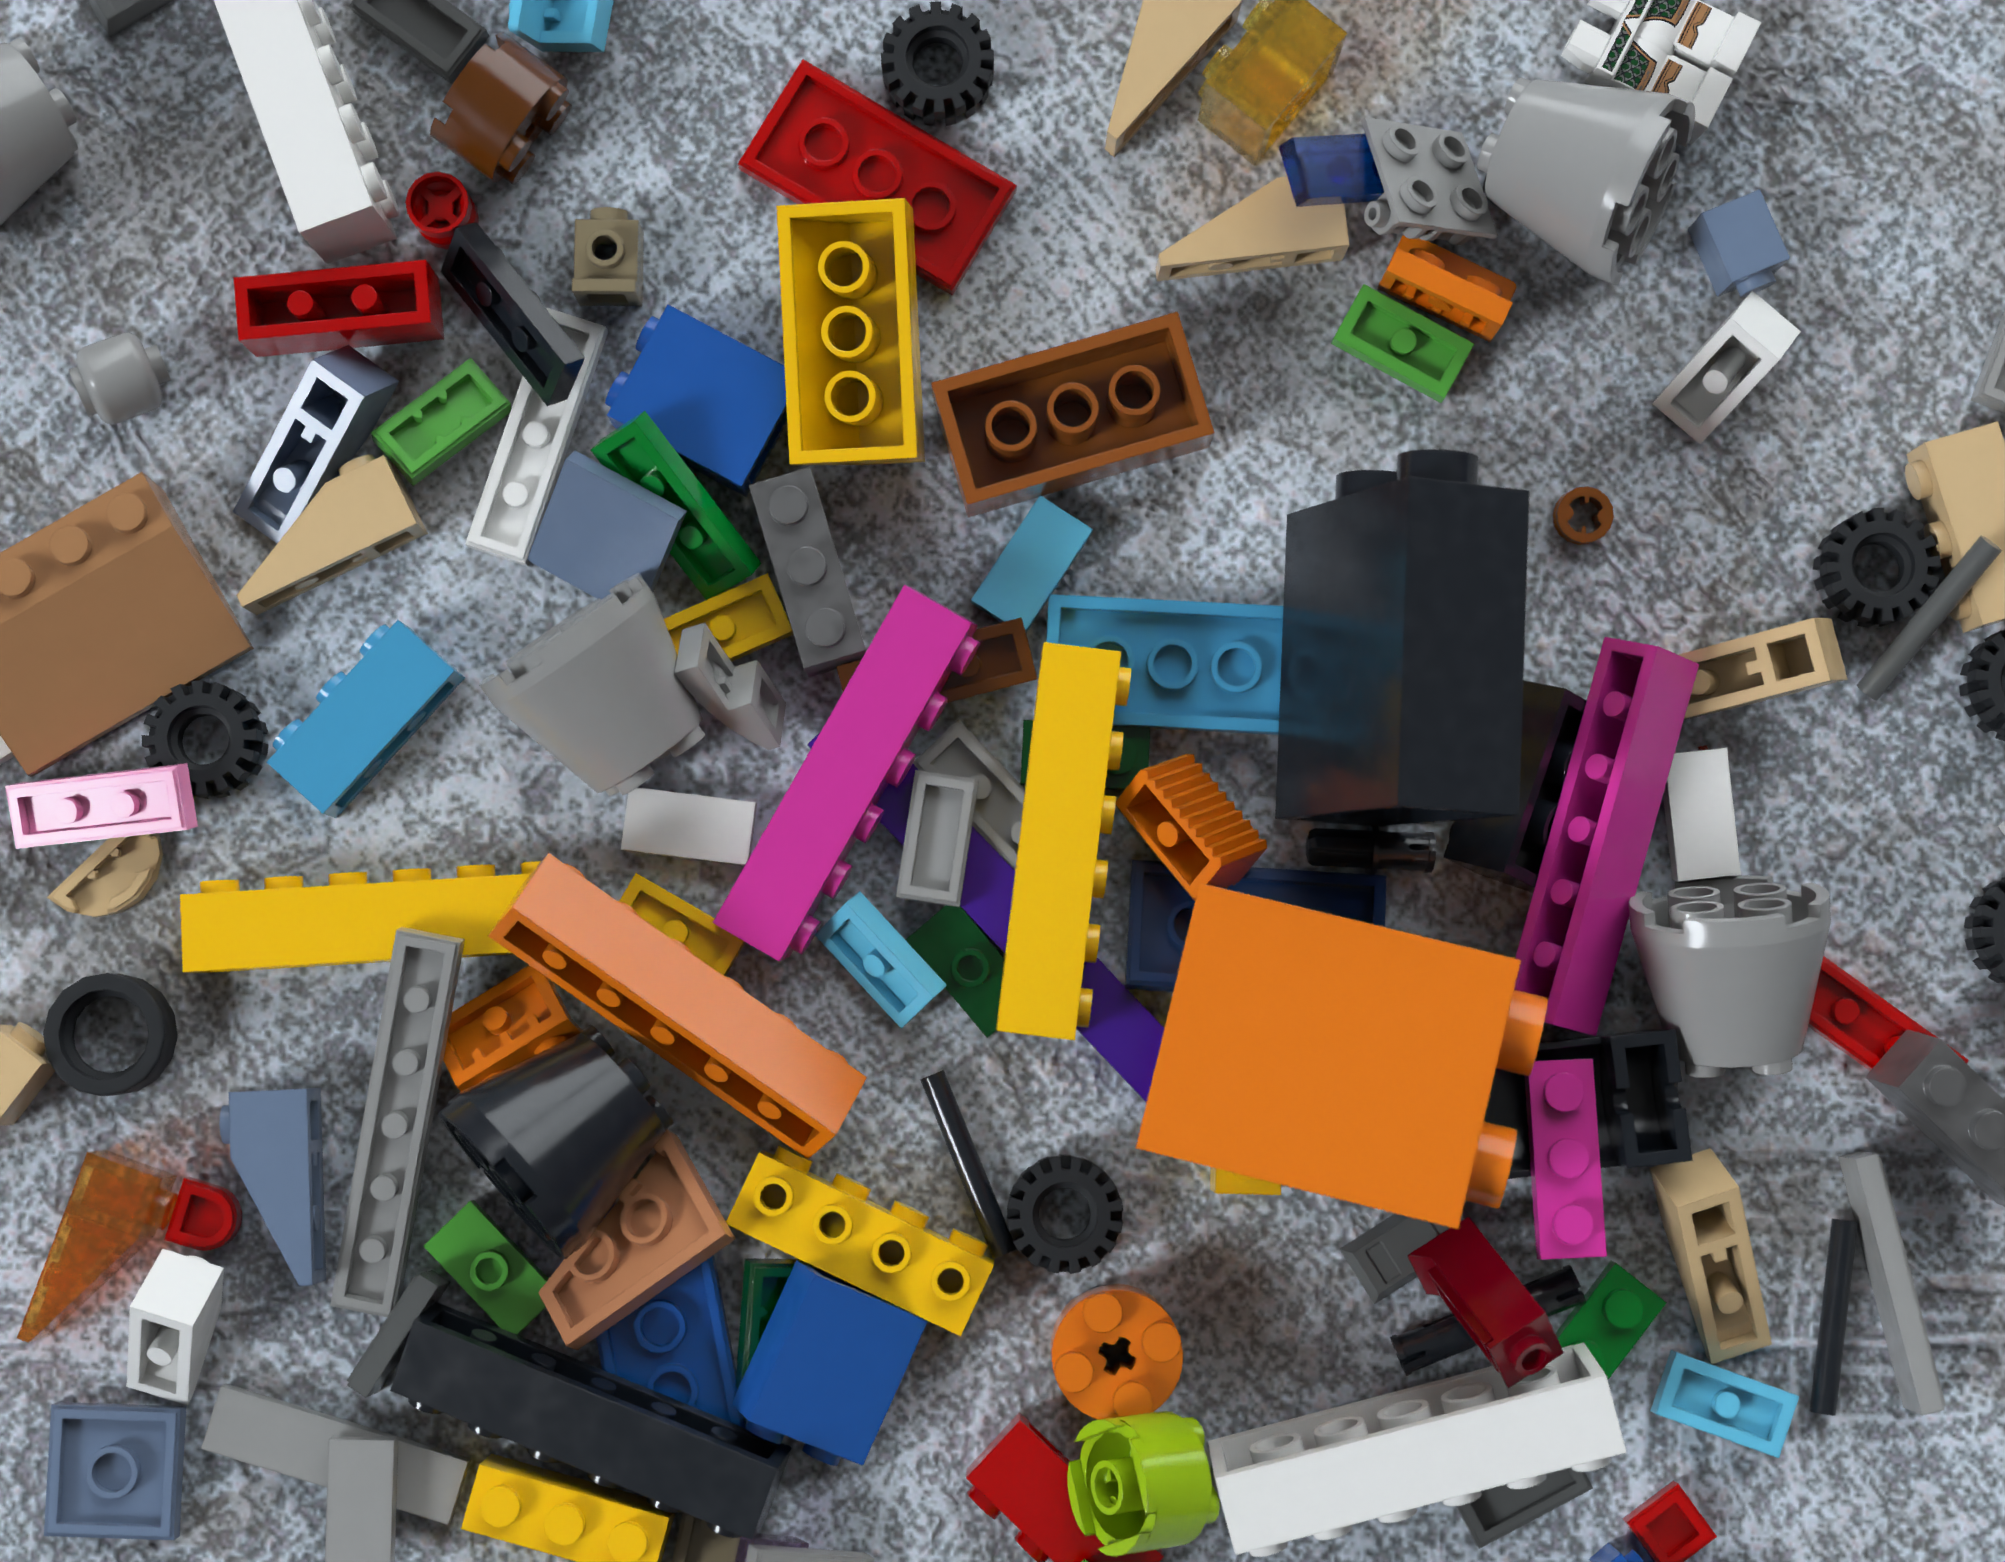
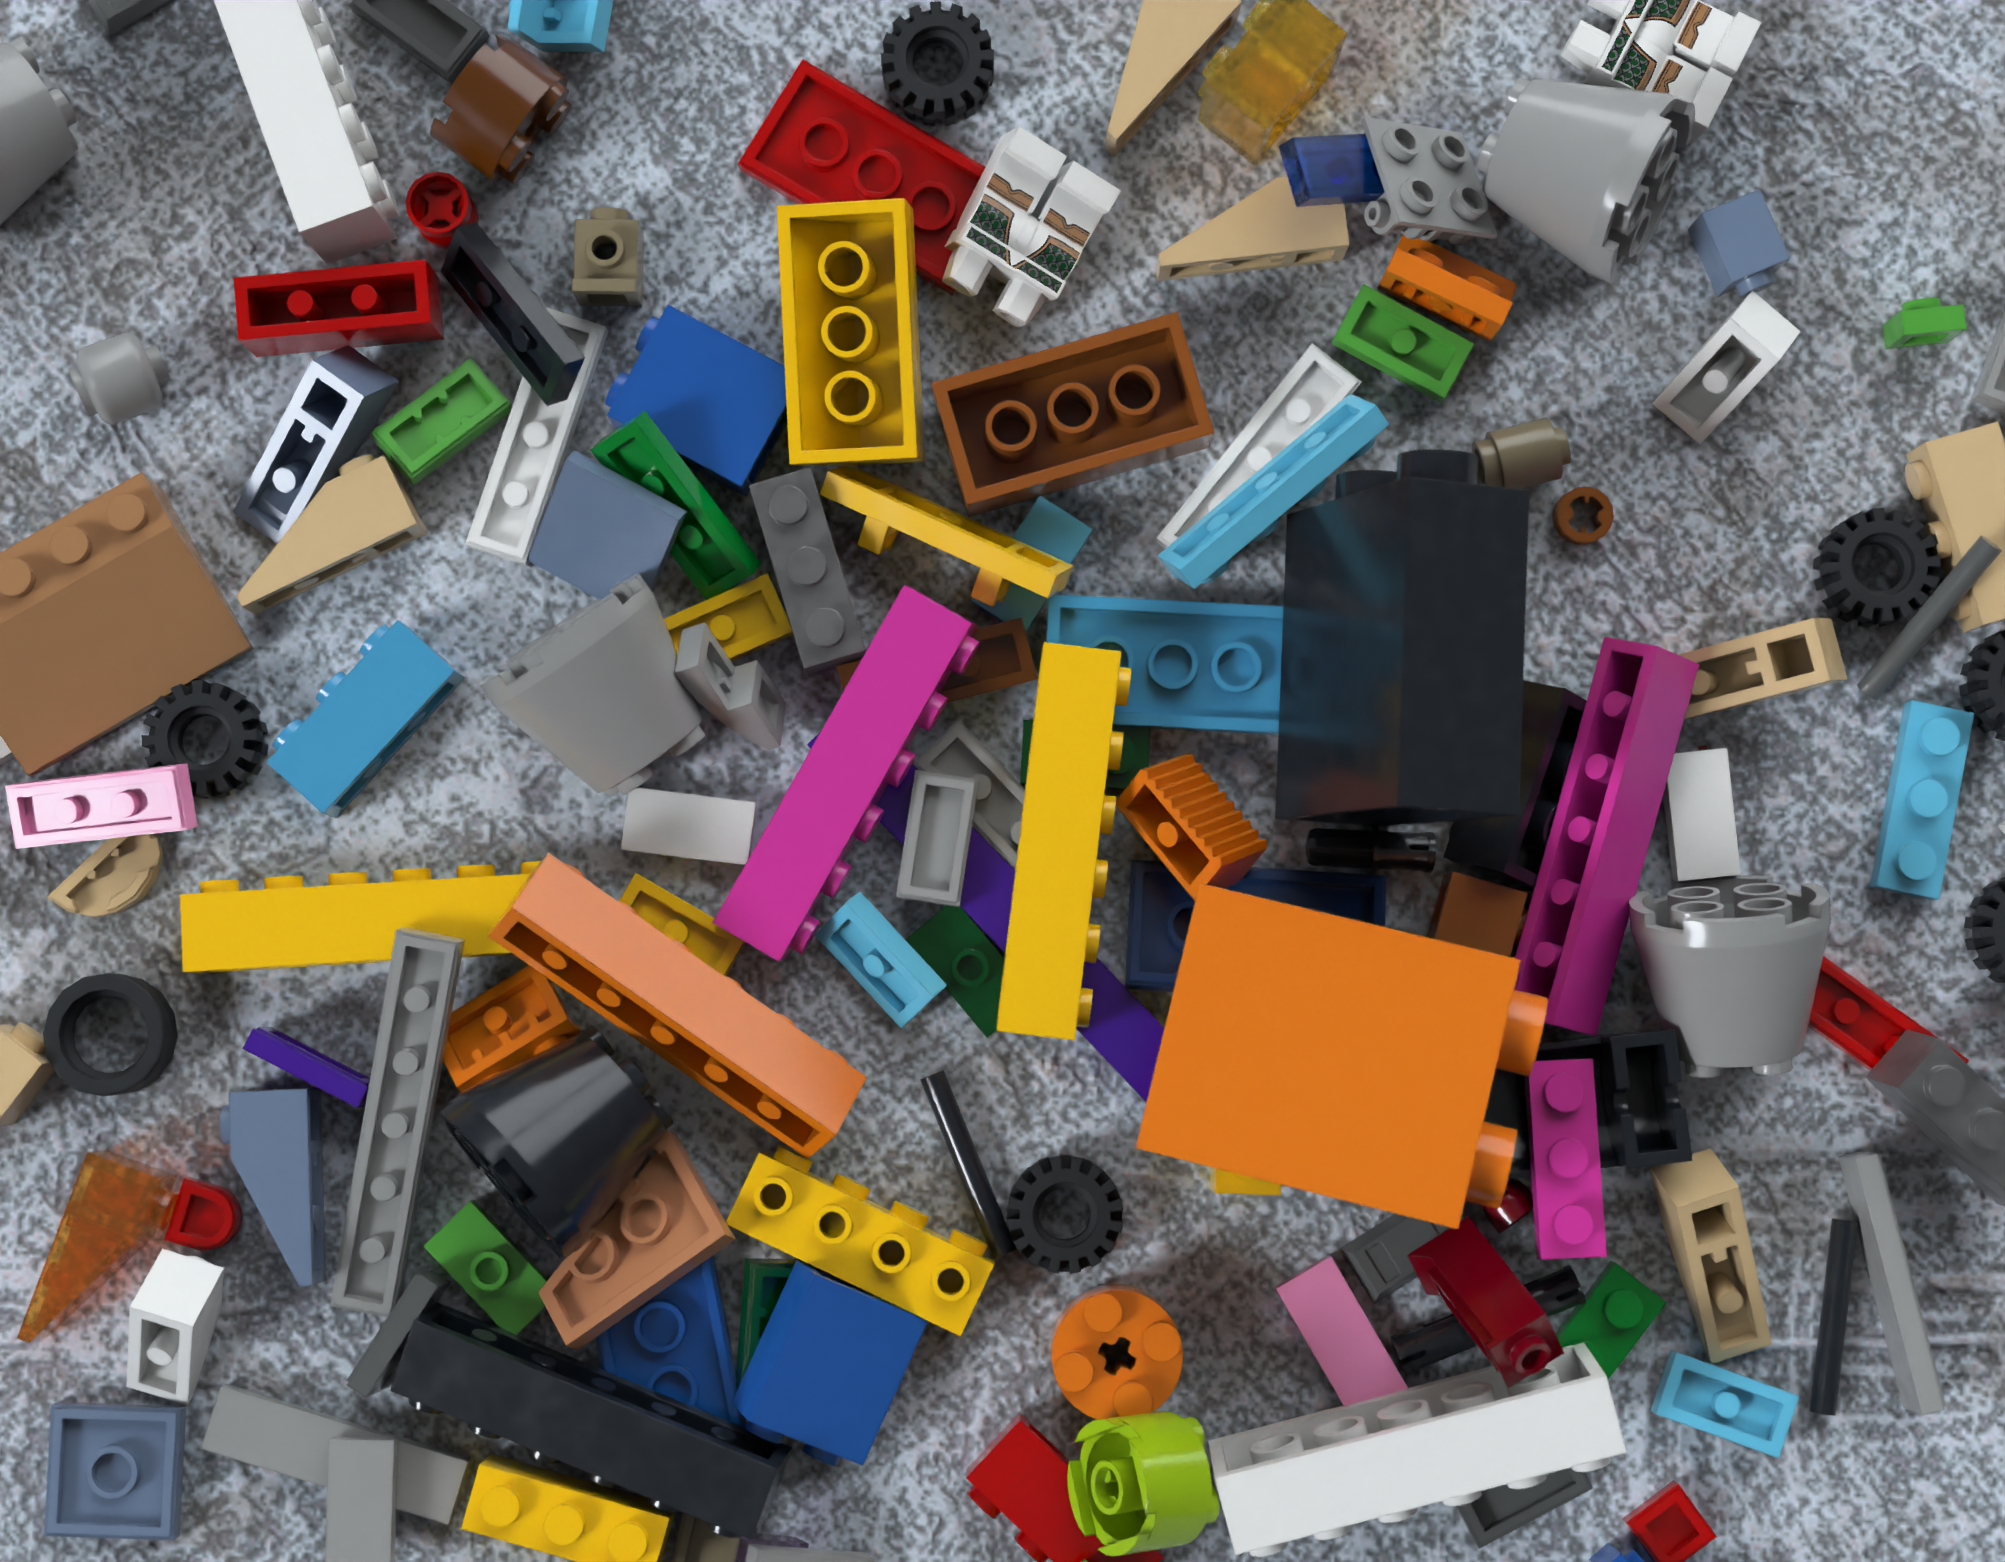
(309, 1065): none -> dark purple tile
(897, 509): none -> yellow hinge
(1022, 249): none -> white hips
(1288, 478): none -> medium azure plate
(1295, 405): none -> white tile
(1339, 1333): none -> bright pink tile
(1478, 914): none -> dark orange slope
(1513, 1207): none -> dark red hinge
(1522, 455): none -> dark tan brick
(1921, 800): none -> medium azure plate
(1924, 323): none -> bright green plate

